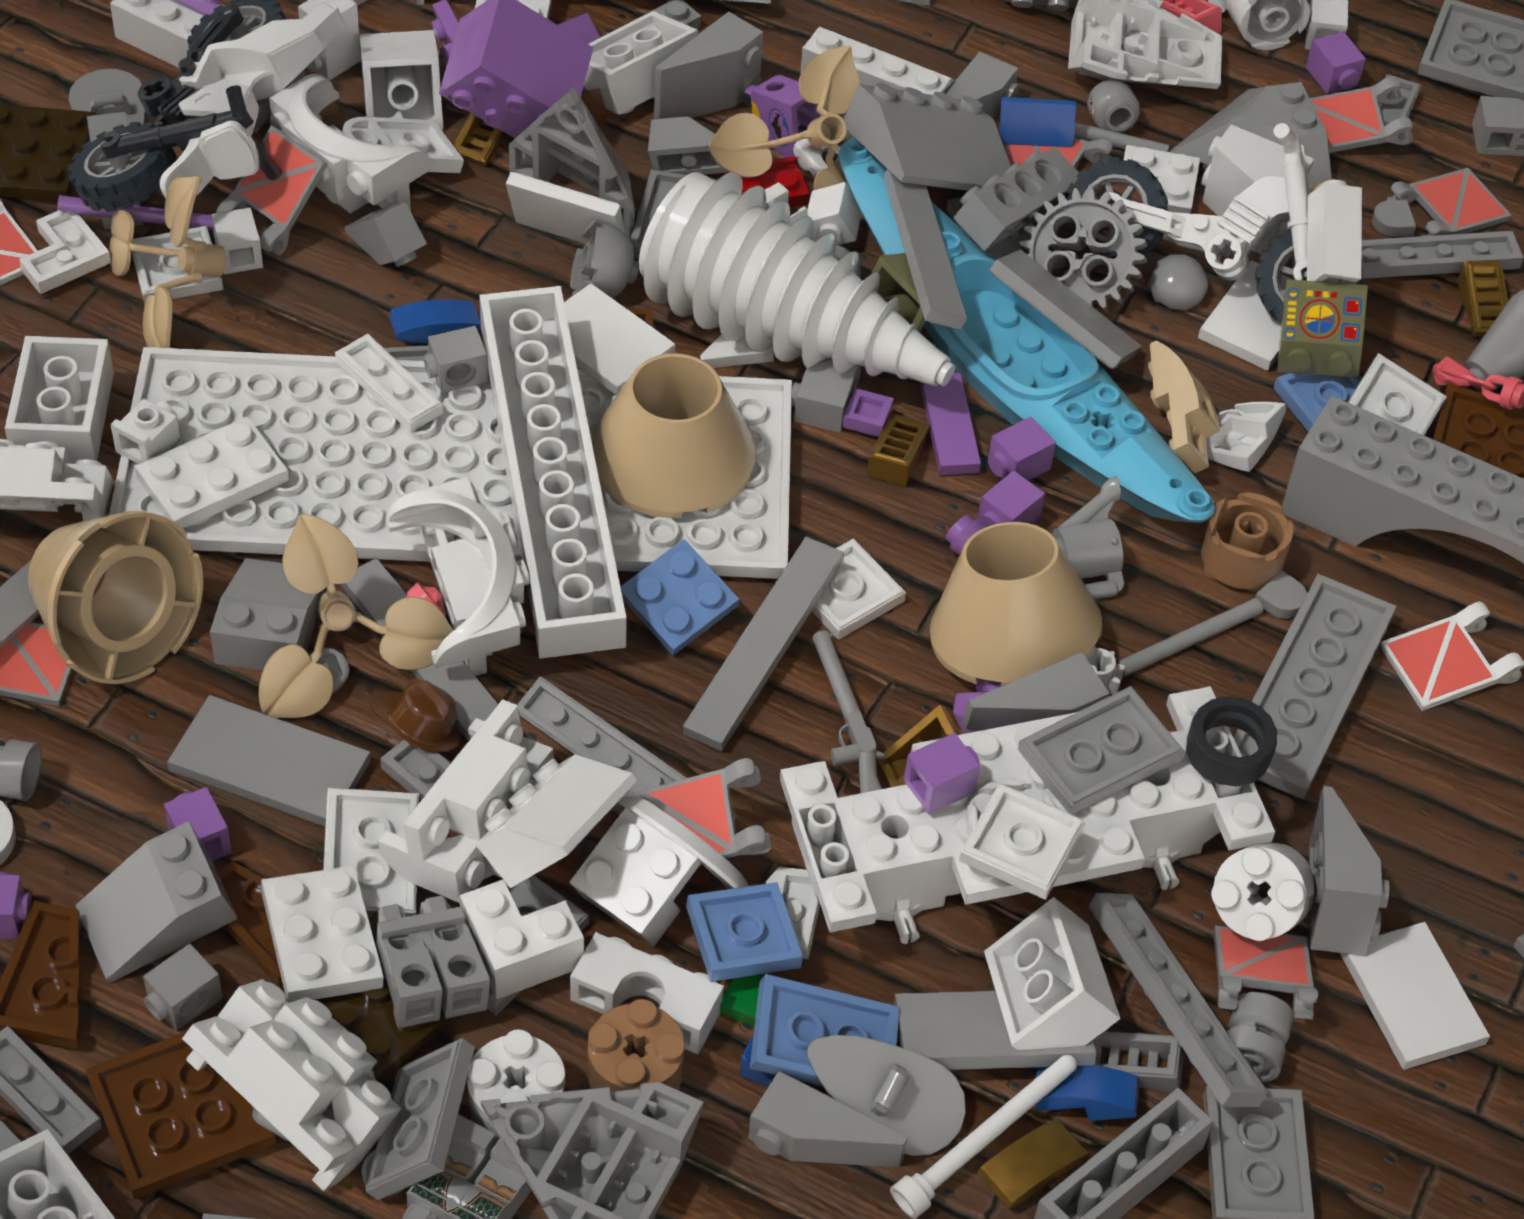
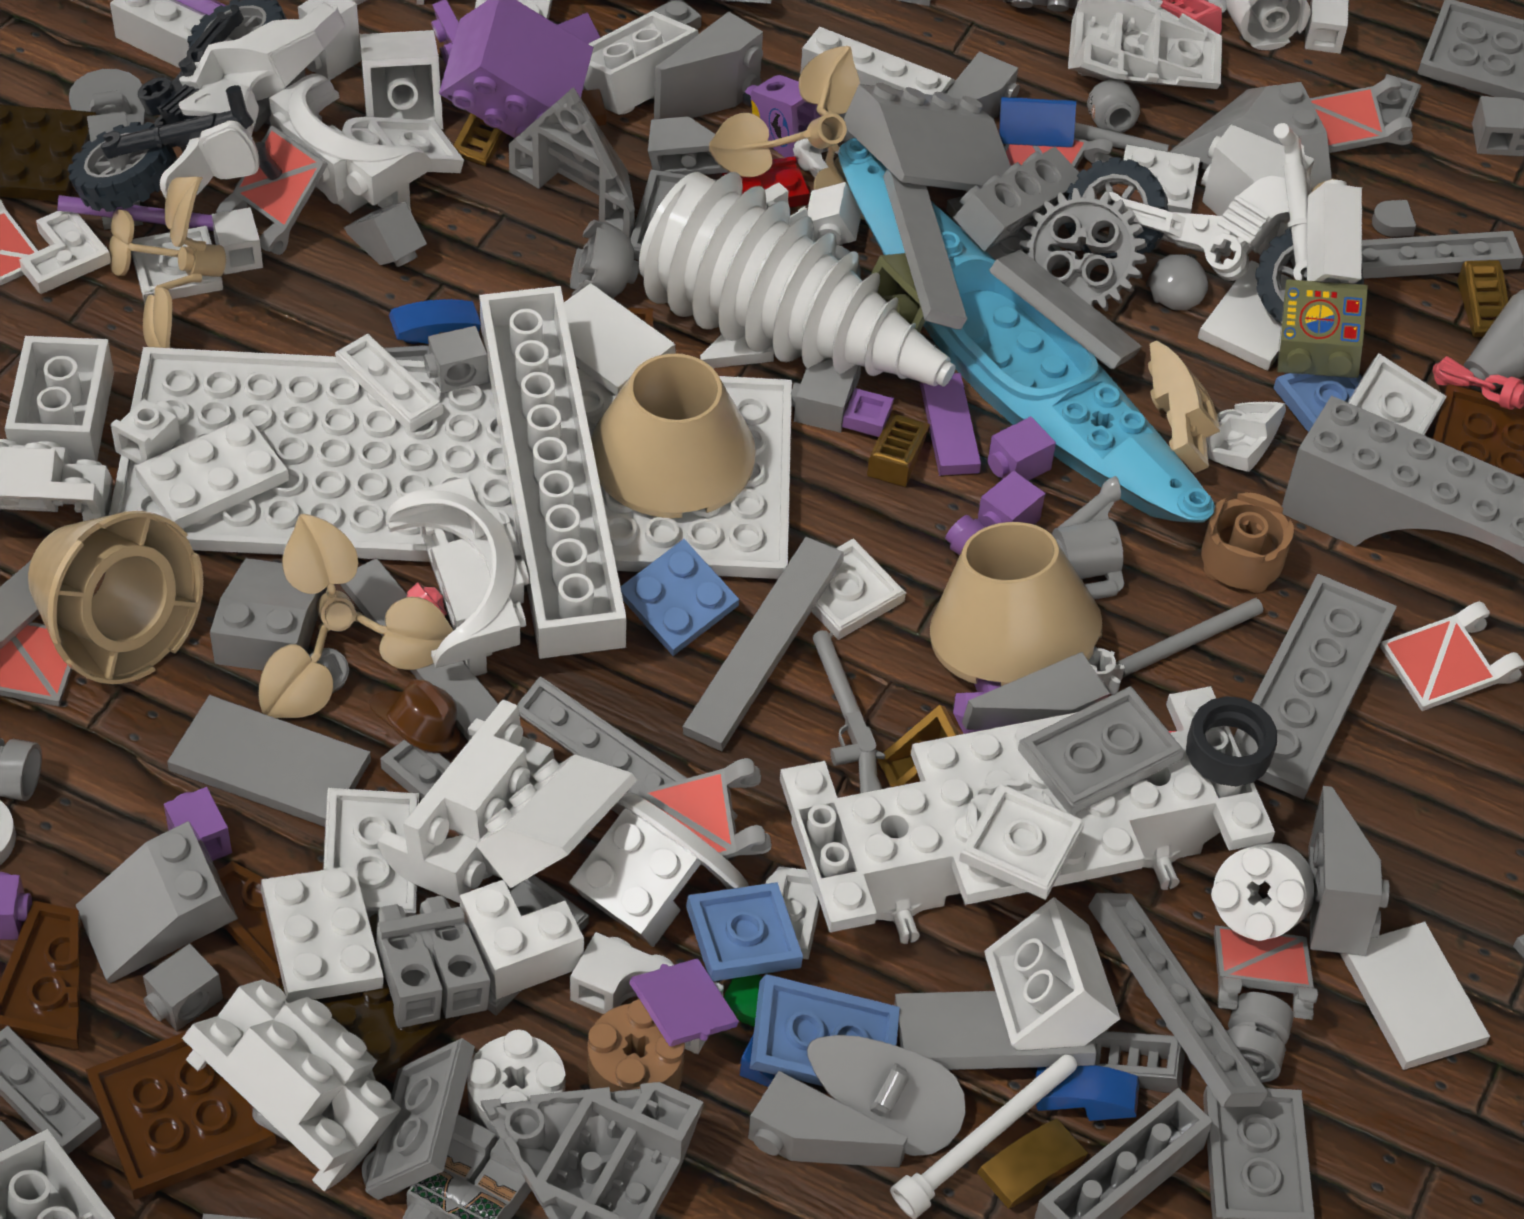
(558, 208): white tile -> none
(683, 1002): none -> medium lavender piece
(942, 772): medium lavender brick -> none
(1282, 596): light grey tile -> none
(1335, 63): medium lavender brick -> none
(1454, 201): flag -> none

